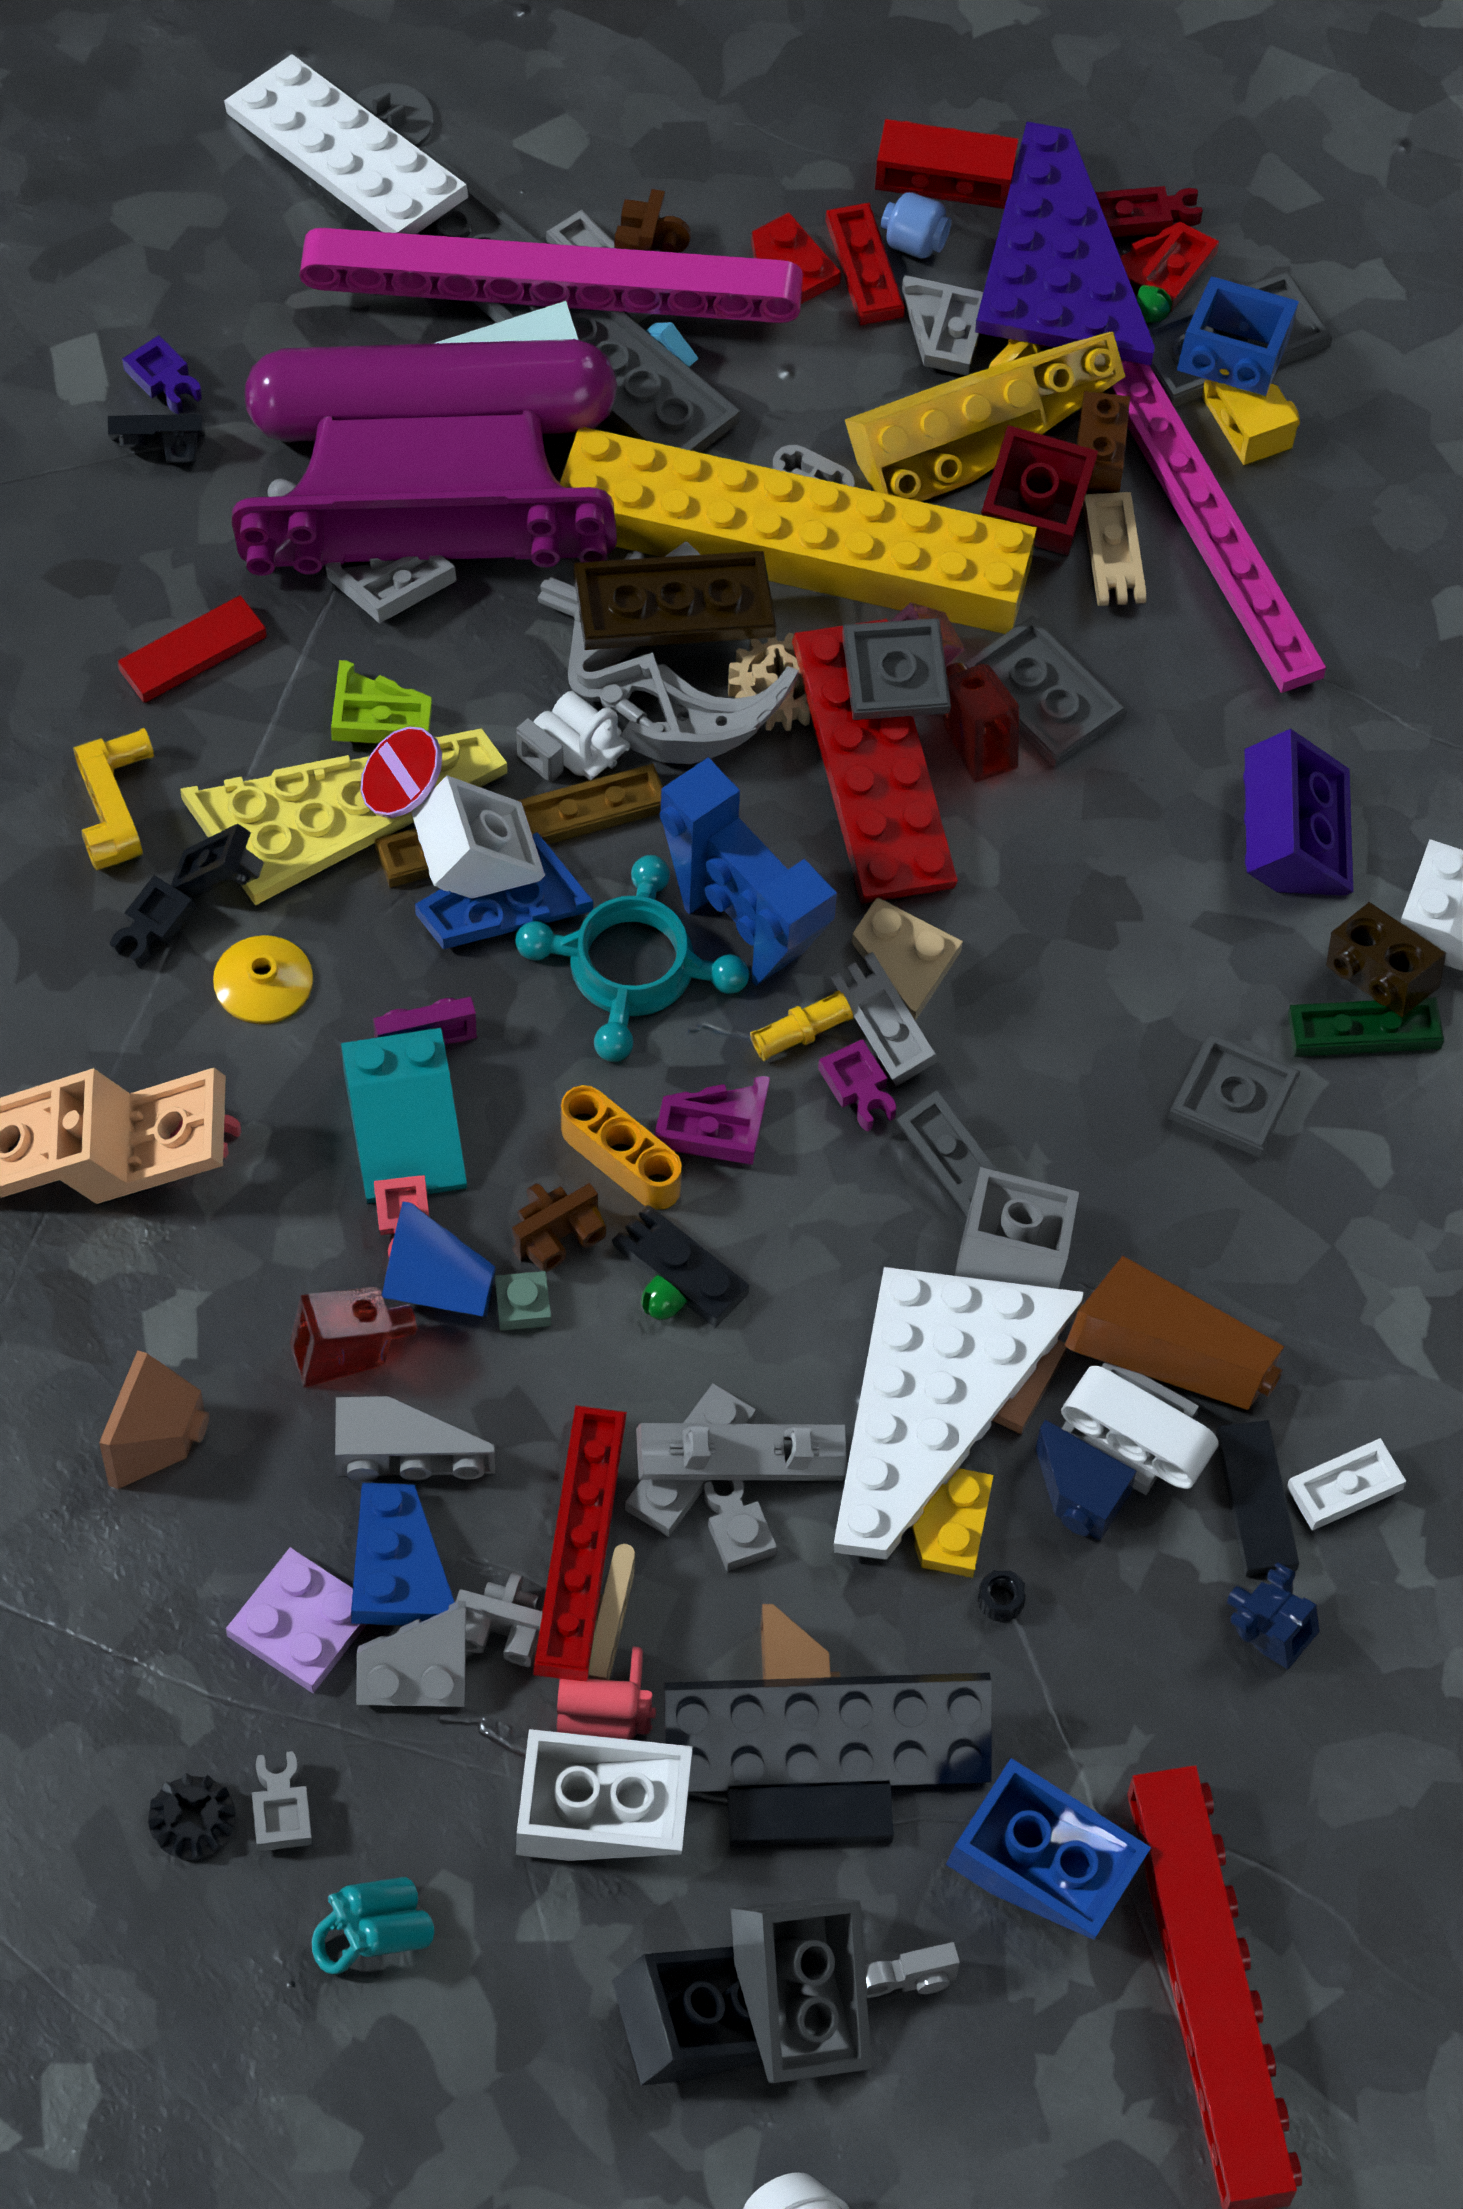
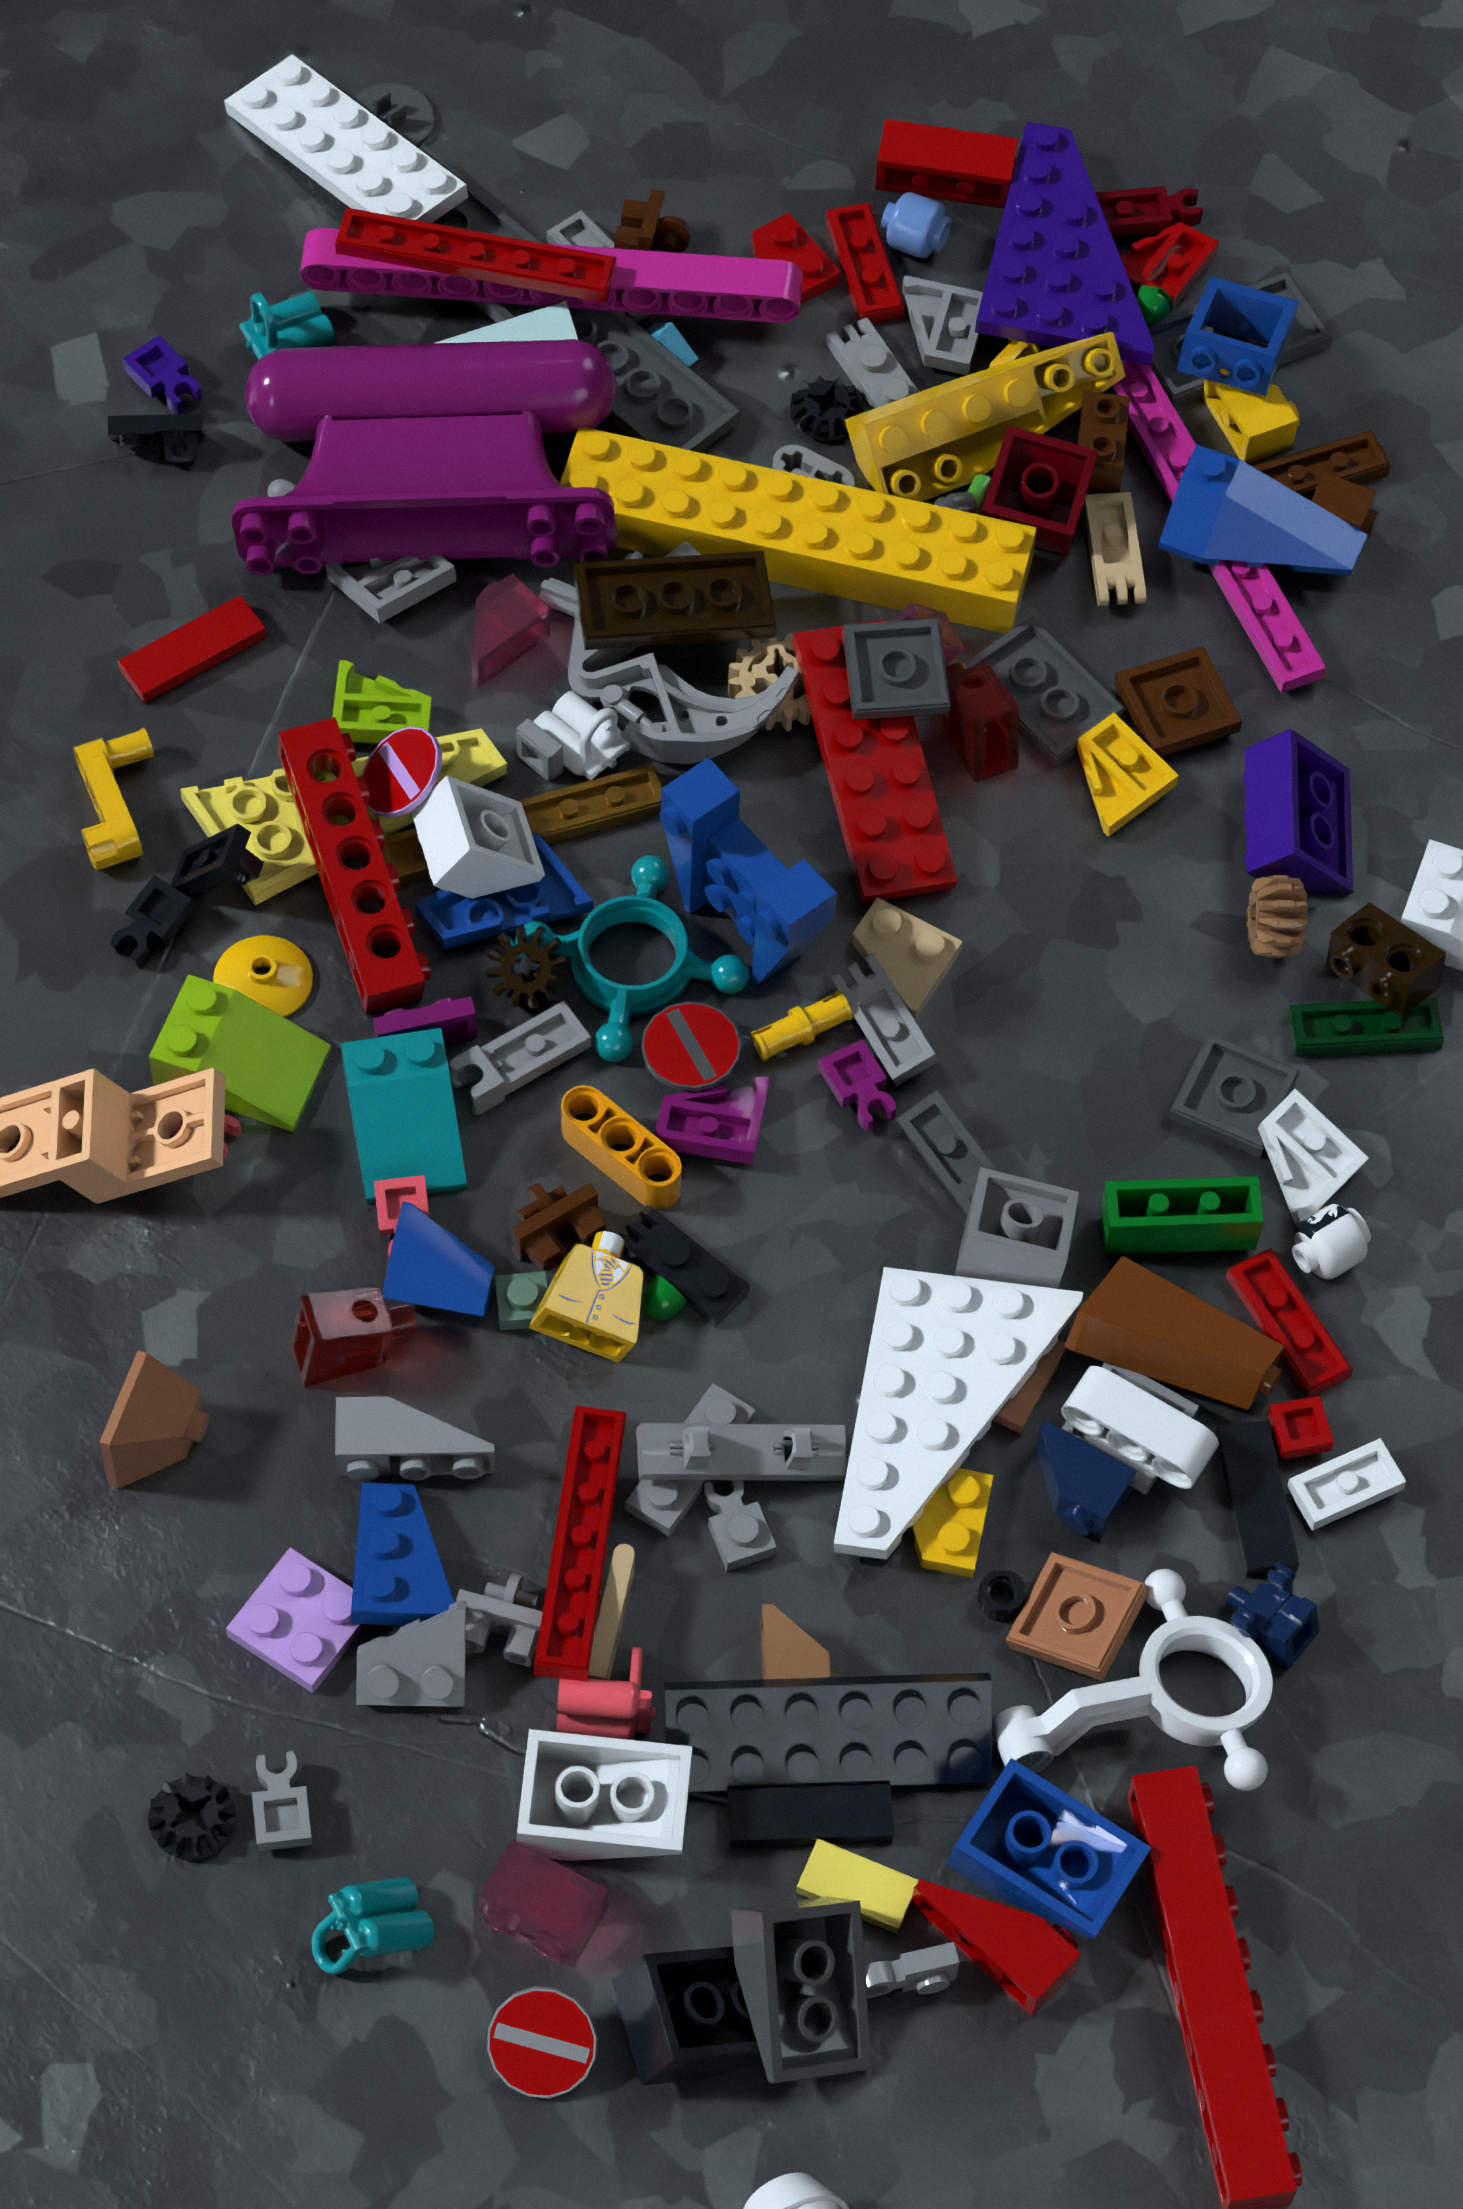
(264, 1056): none -> lime slope
(286, 325): none -> teal piece
(378, 980): none -> red brick
(476, 255): none -> red tile
(506, 627): none -> clear pink slope
(519, 1056): none -> light grey plate
(536, 952): none -> dark brown gear
(542, 1903): none -> clear pink brick
(542, 2042): none -> red piece
(593, 1299): none -> yellow torso
(691, 1046): none -> red piece
(806, 408): none -> black gear
(842, 1874): none -> light yellow tile
(870, 364): none -> light grey hinge
(969, 501): none -> arm
(1005, 1943): none -> red slope
(1037, 1739): none -> white piece
(1077, 1616): none -> nougat tile
(1122, 772): none -> yellow wing
(1178, 702): none -> reddish brown plate
(1181, 1215): none -> green brick
(1246, 516): none -> blue wedge
(1277, 916): none -> medium nougat gear
(1289, 1320): none -> red tile
(1300, 1427): none -> red plate
(1307, 1154): none -> white wing
(1331, 1241): none -> white head
(1348, 502): none -> reddish brown brick
(1350, 458): none -> reddish brown tile

